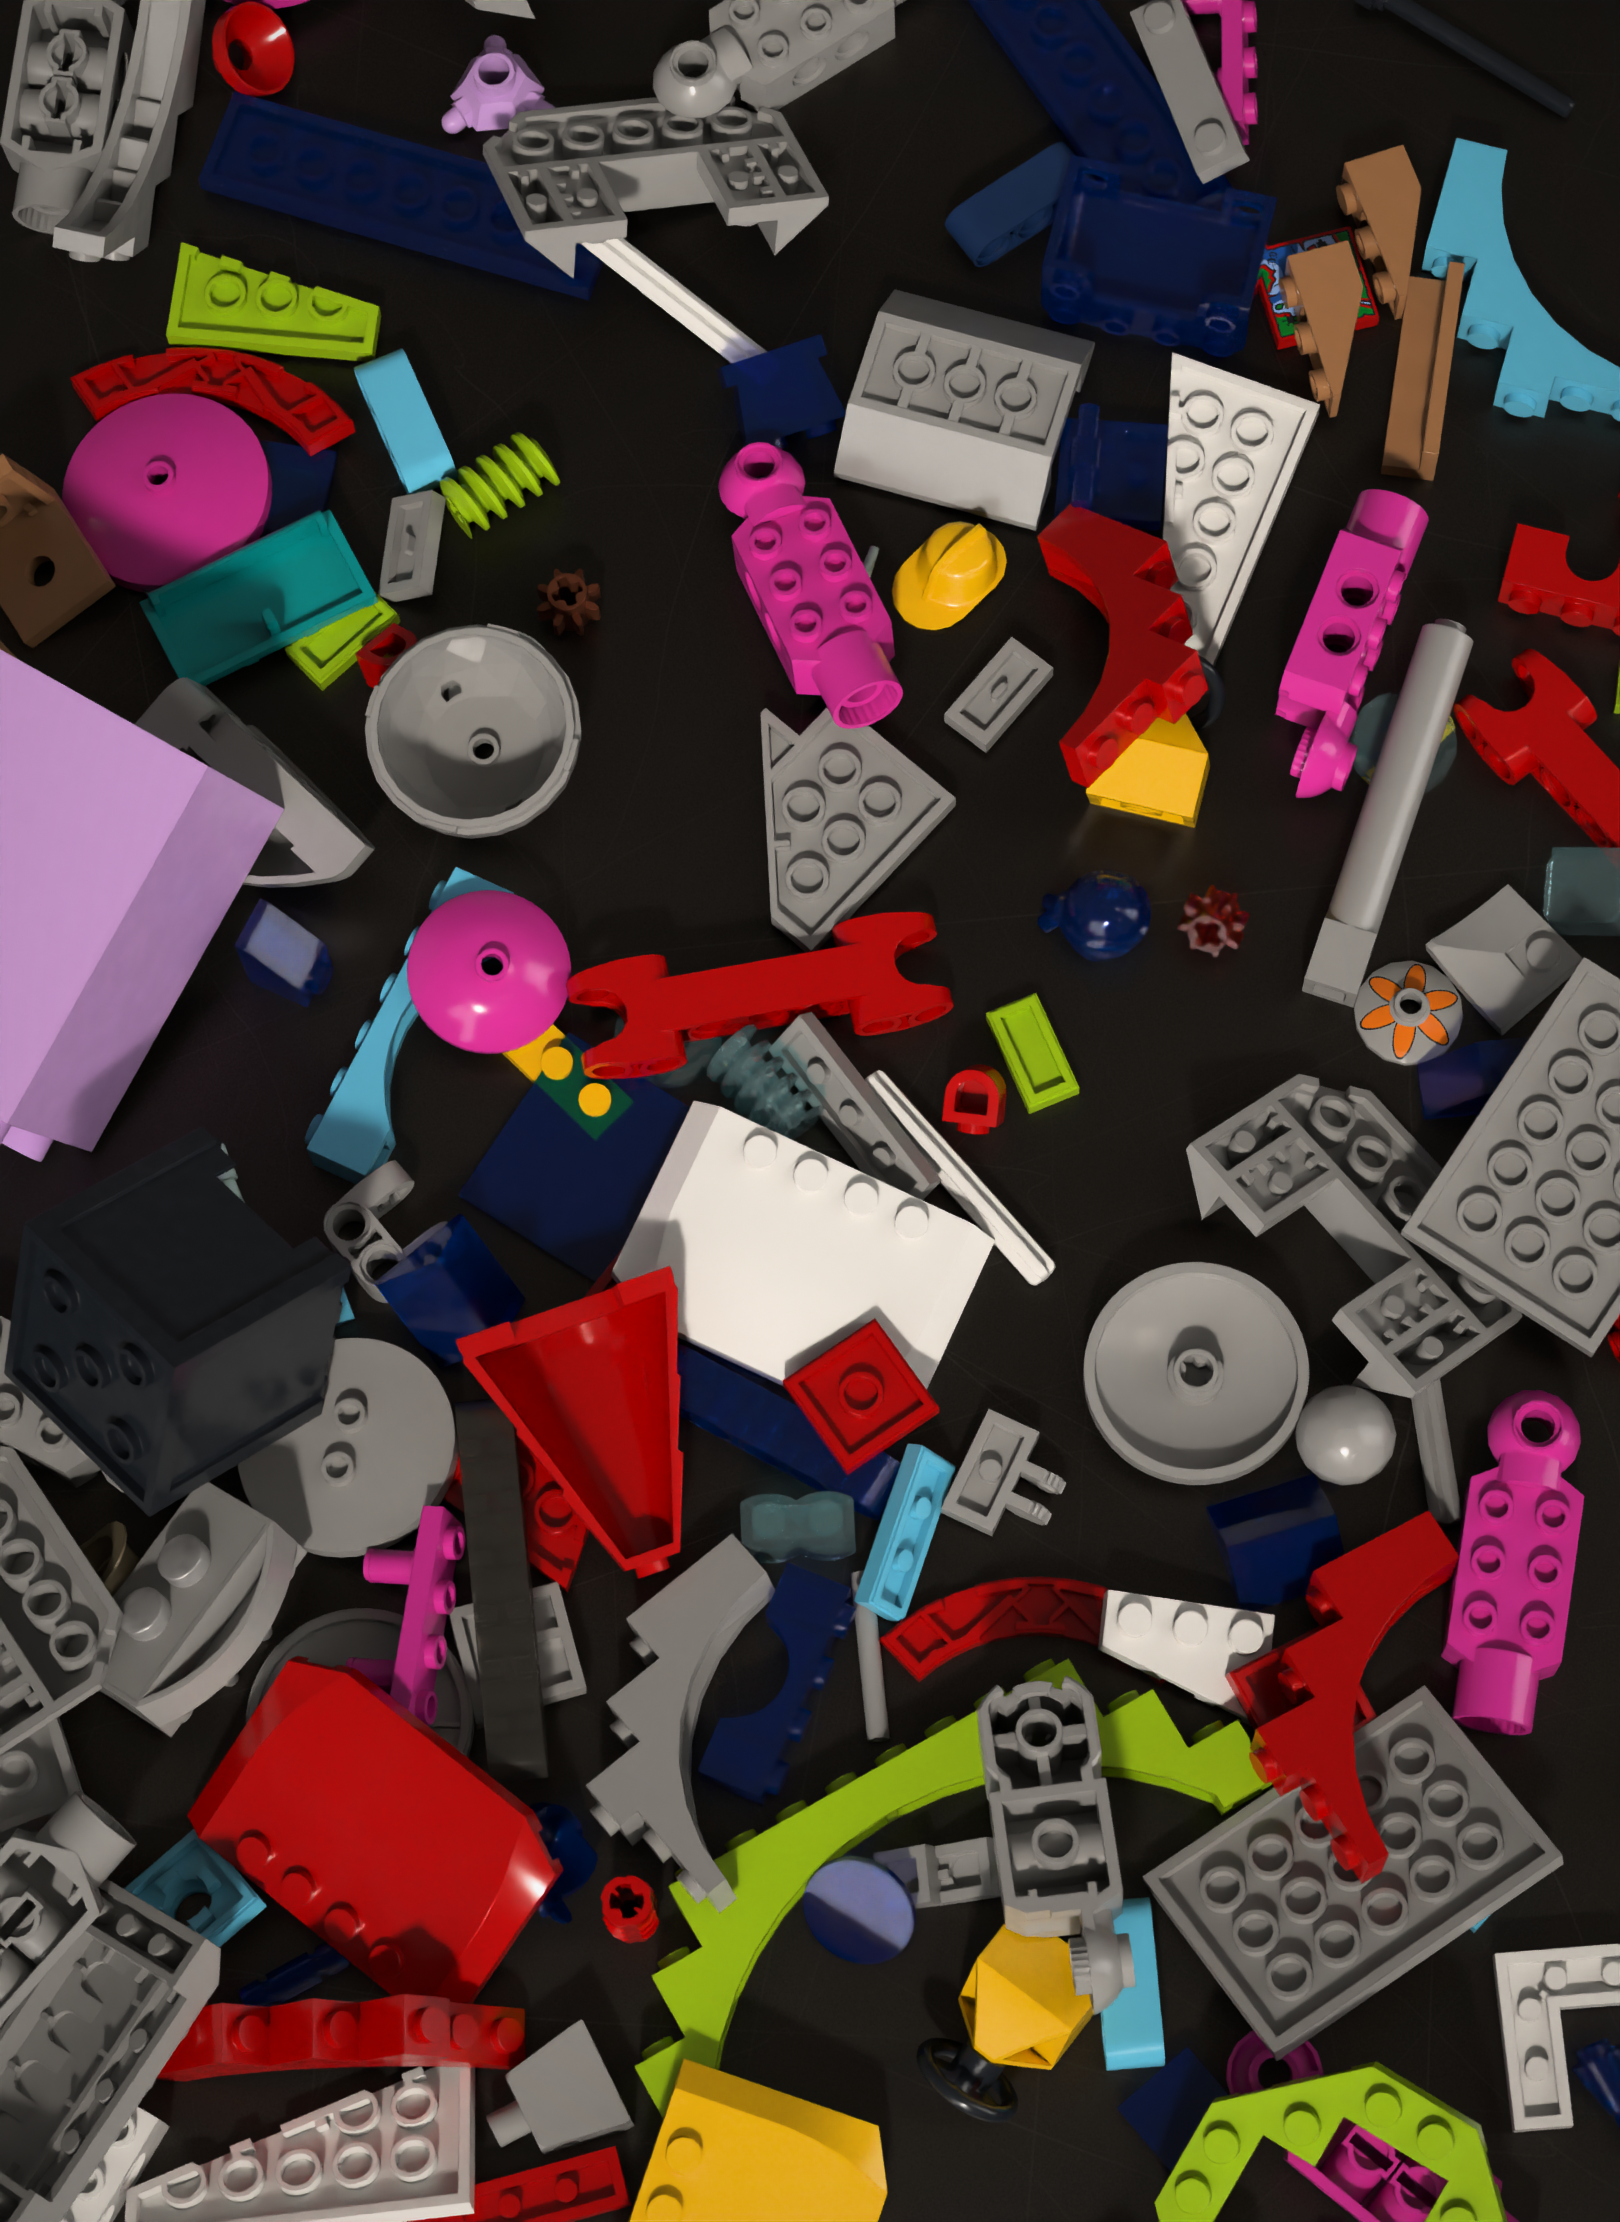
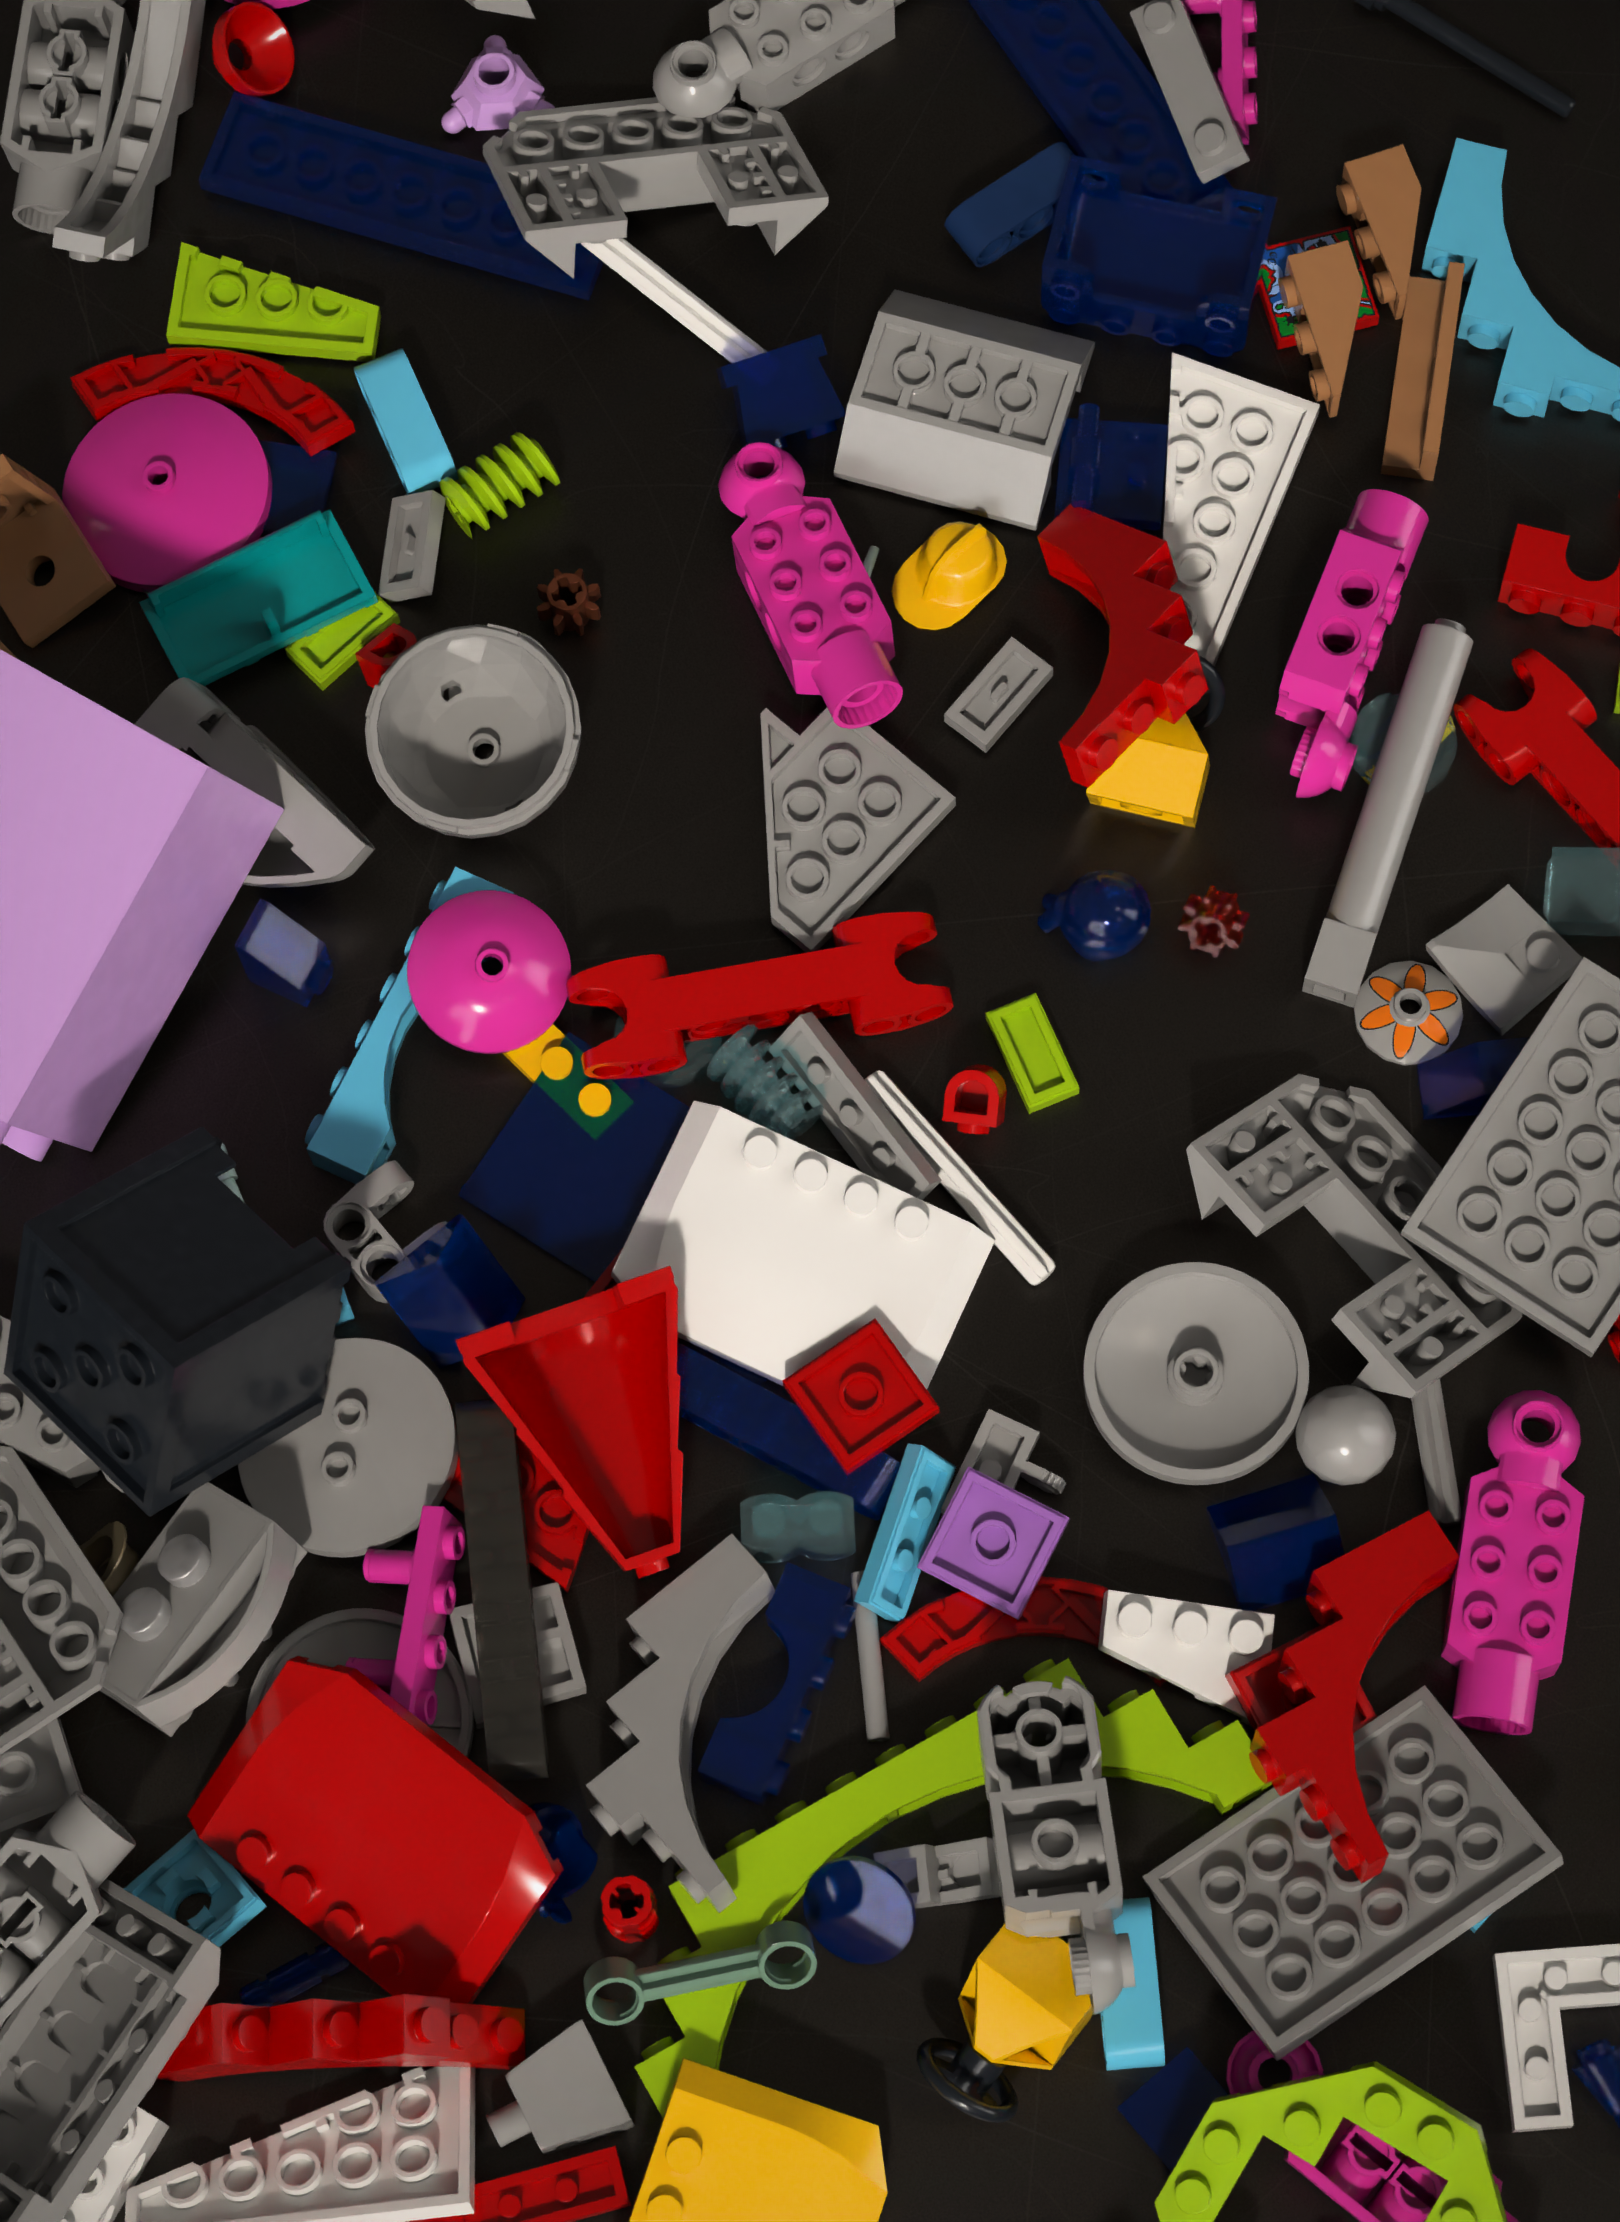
(699, 1973): none -> sand green piece
(993, 1543): none -> medium lavender tile

